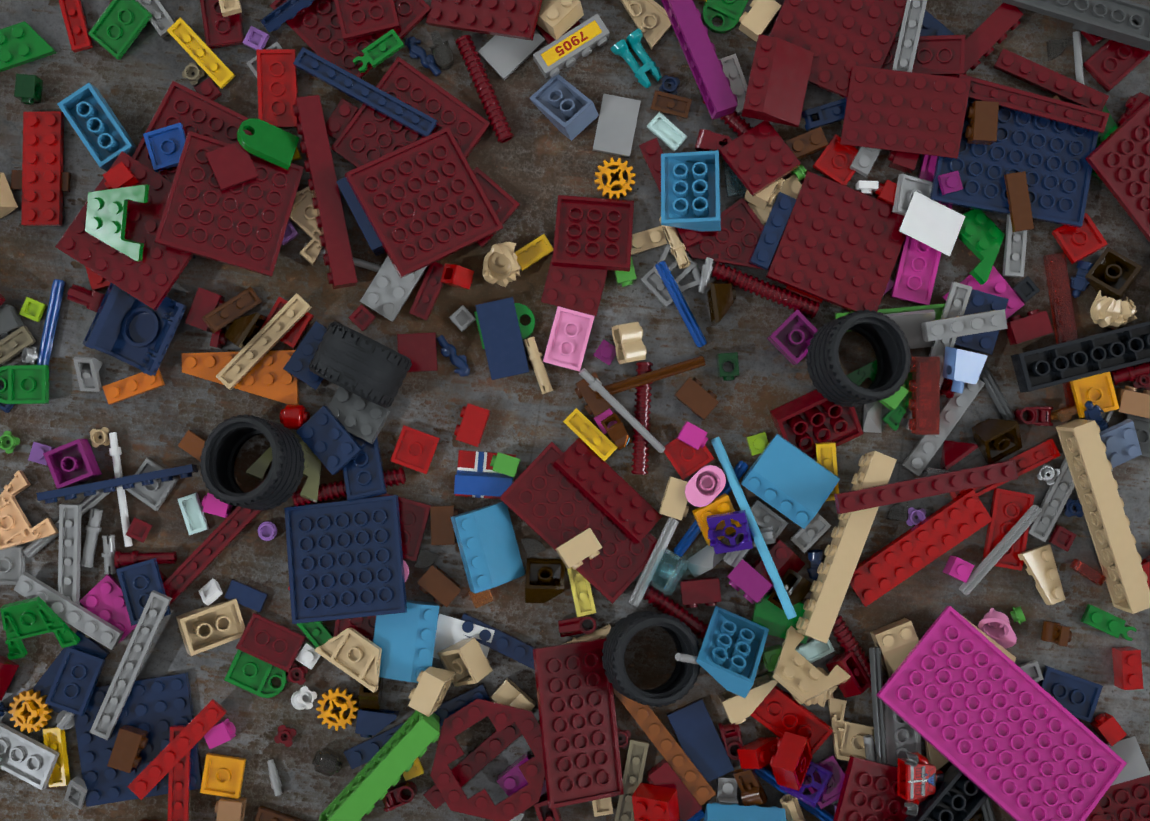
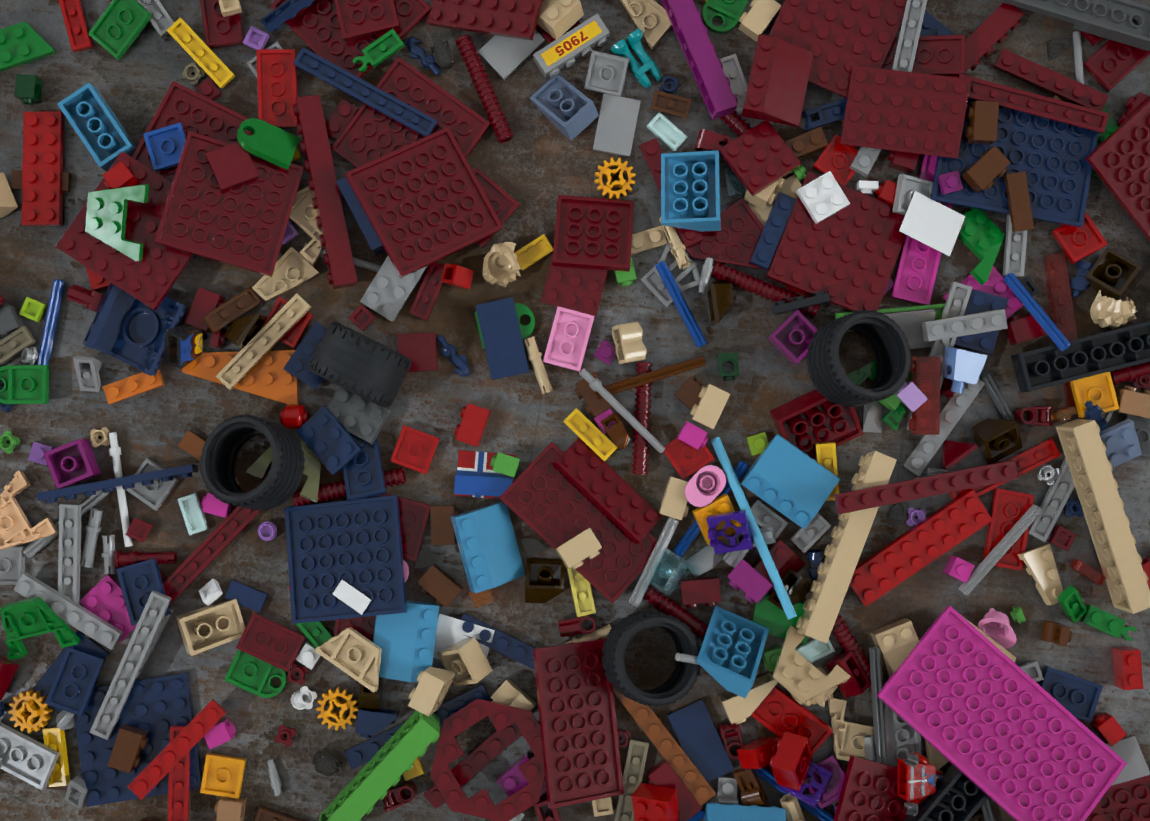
(183, 344): none -> clear smoke torso
(288, 273): none -> tan wing
(351, 597): none -> white sticker
(462, 318): light grey tile -> none
(606, 73): none -> light grey tile
(710, 406): none -> tan brick
(800, 302): none -> black plate
(822, 197): none -> white plate
(911, 396): none -> lavender brick
(985, 169): none -> reddish brown brick
(1037, 312): none -> blue axle
(1072, 604): none -> green plate

